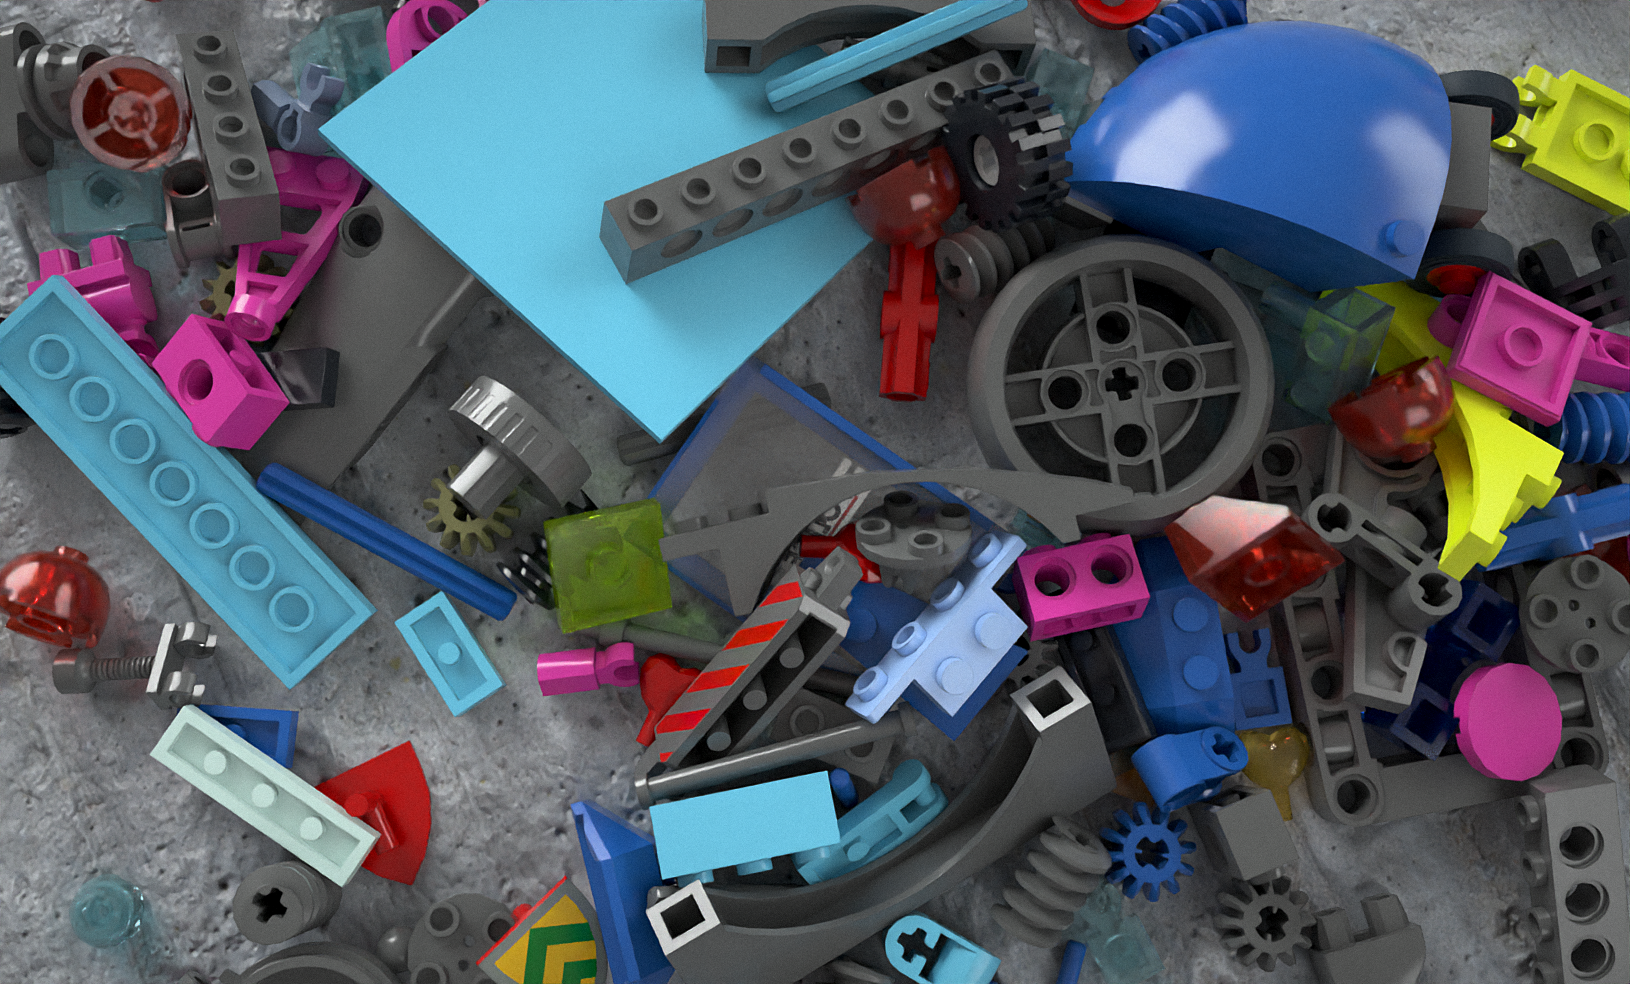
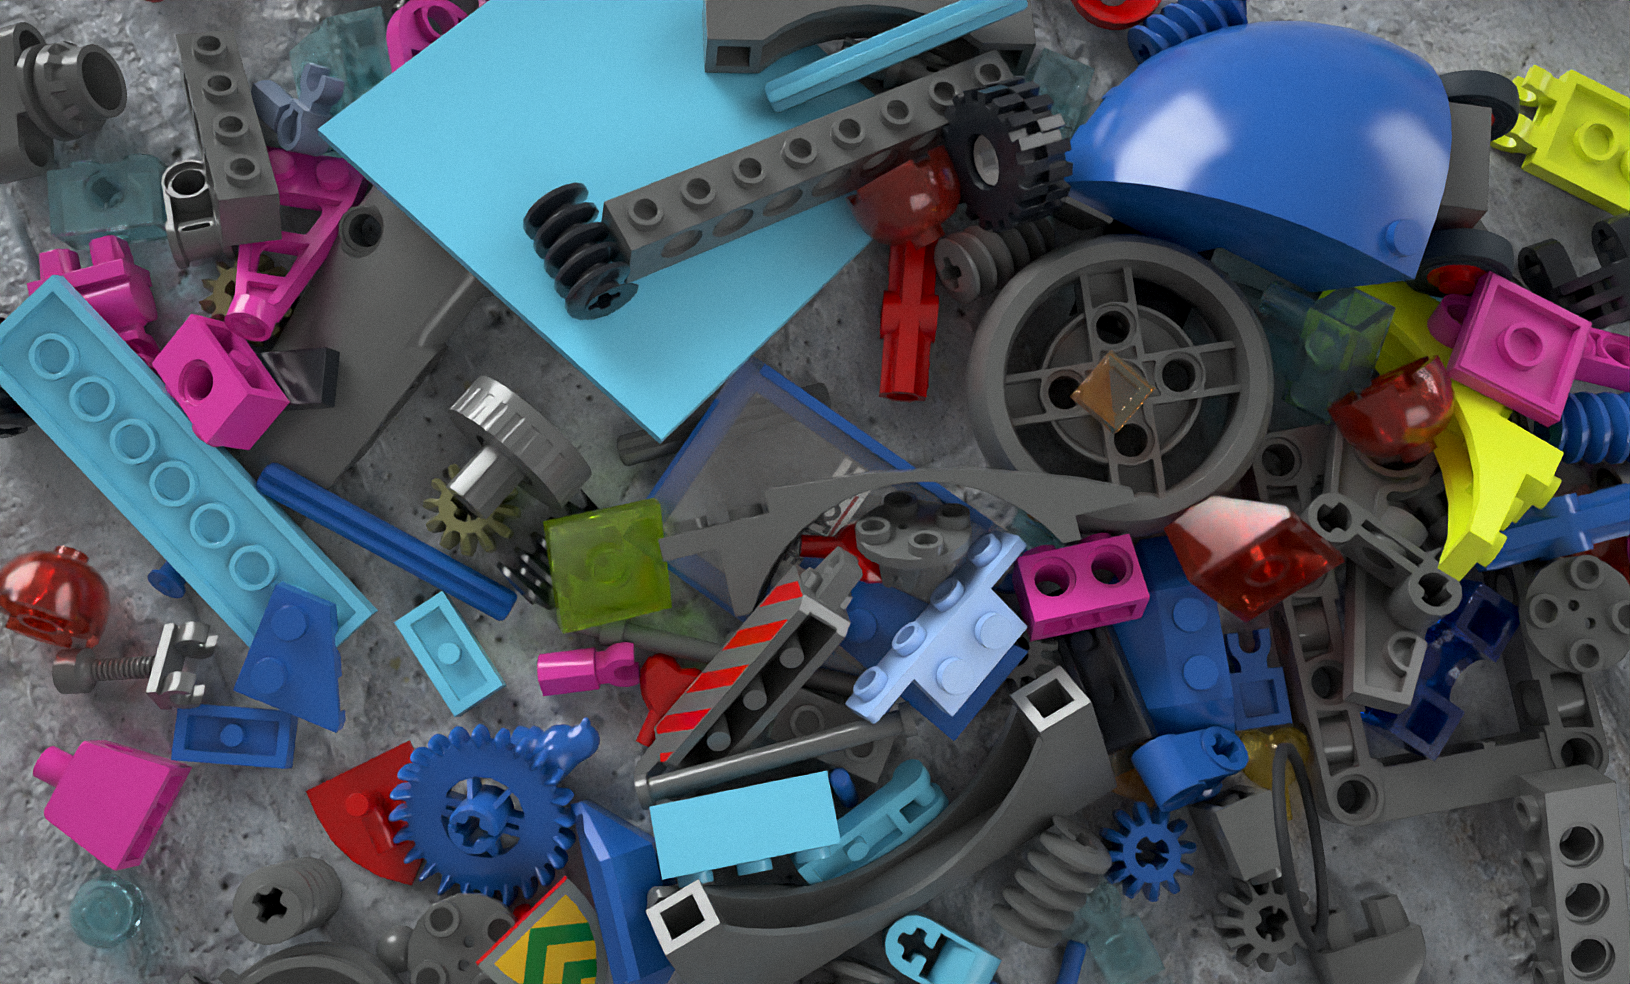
(110, 797): none -> dark pink torso
(130, 113): clear red cylinder -> none
(167, 581): none -> blue piece
(265, 794): light aqua plate -> none
(296, 658): none -> blue wing
(469, 843): none -> blue gear
(563, 743): none -> blue animal
(575, 253): none -> black piece
(1112, 392): none -> clear orange tile
(1318, 939): none -> black piece
(1508, 721): dark pink tile -> none

